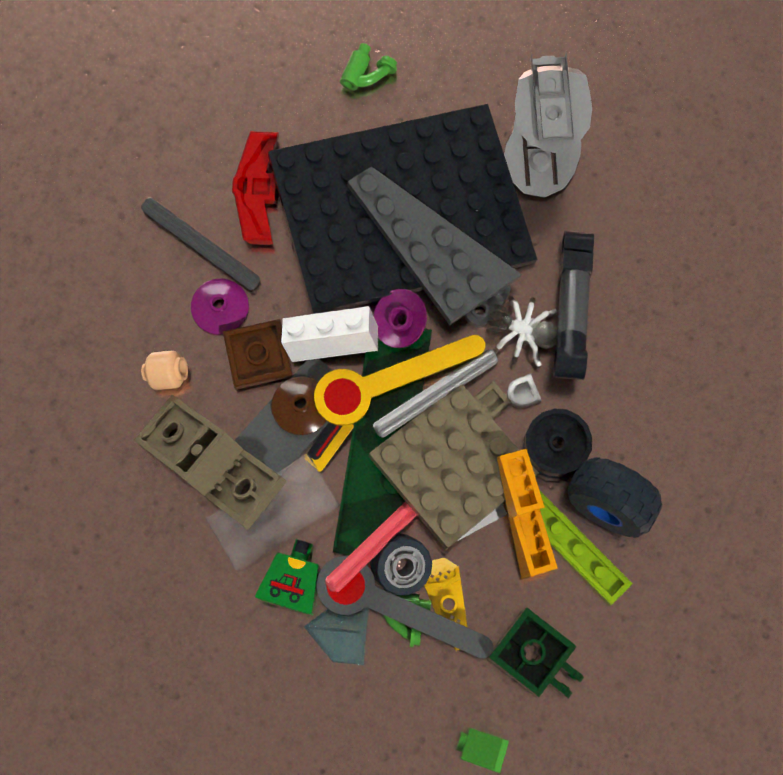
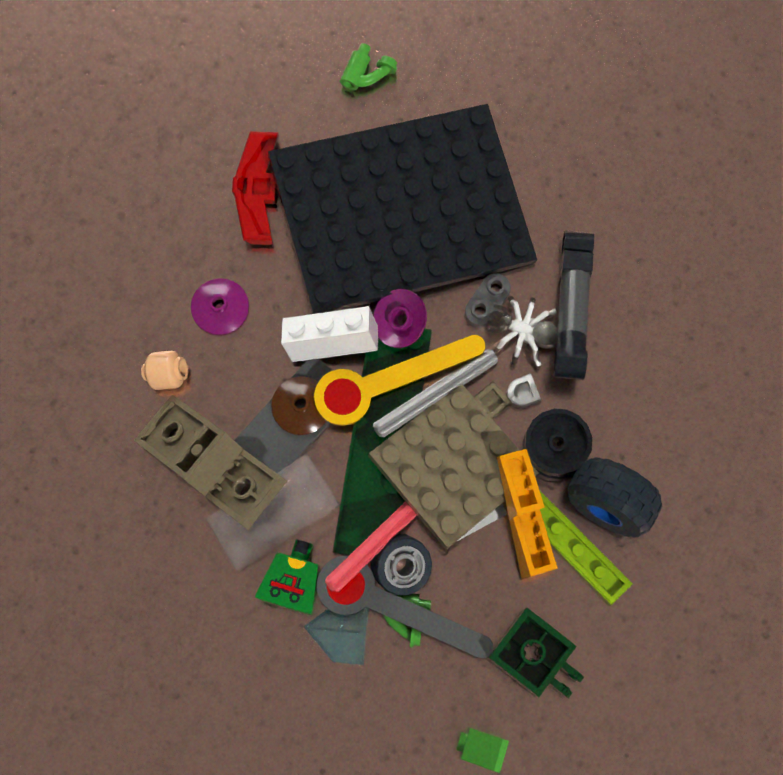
(200, 243): dark grey axle -> none
(257, 354): reddish brown plate -> none
(328, 444): sticker -> none
(442, 258): dark grey wing -> none
(446, 588): yellow piece -> none
(552, 115): light grey animal -> none

